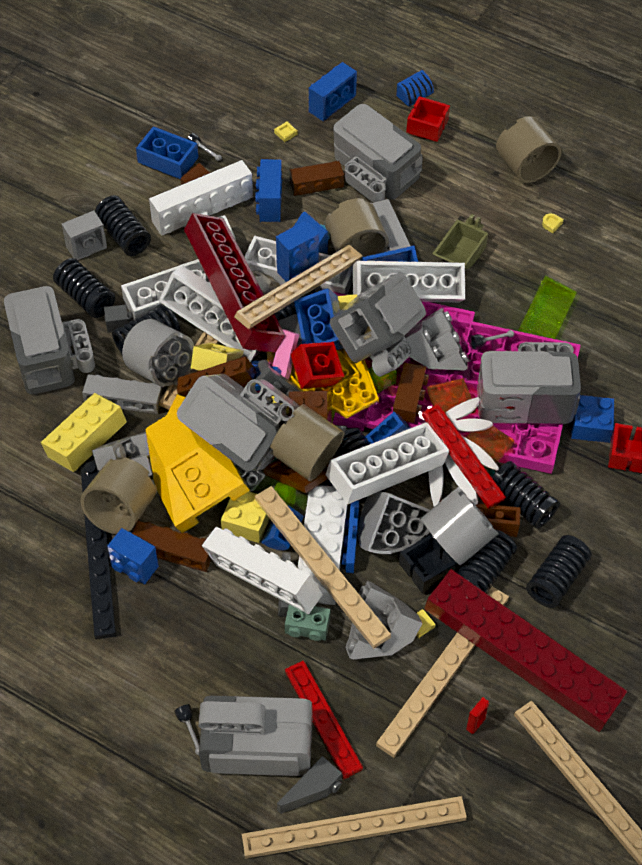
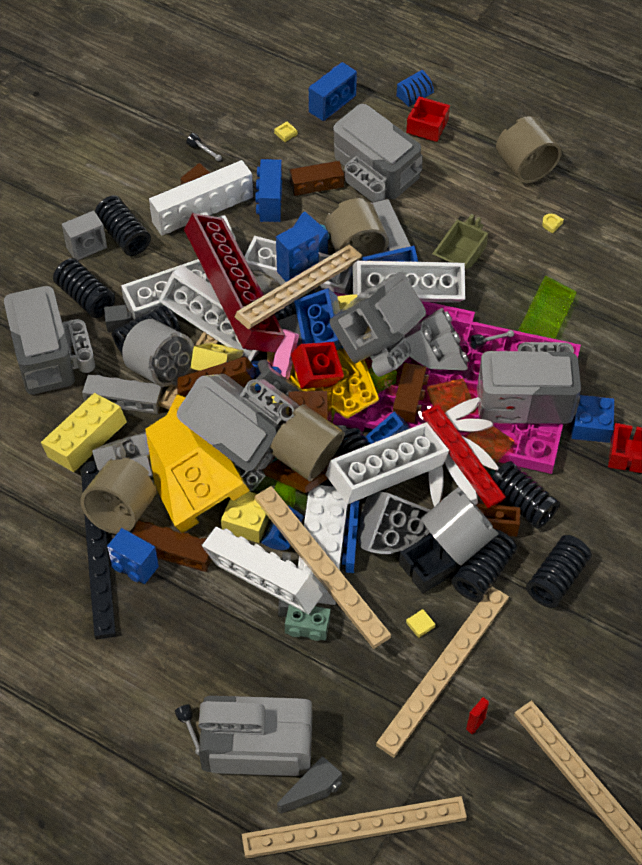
(167, 152): blue brick -> none
(324, 720): red tile -> none
(394, 615): light grey brick -> none
(525, 650): dark red brick -> none

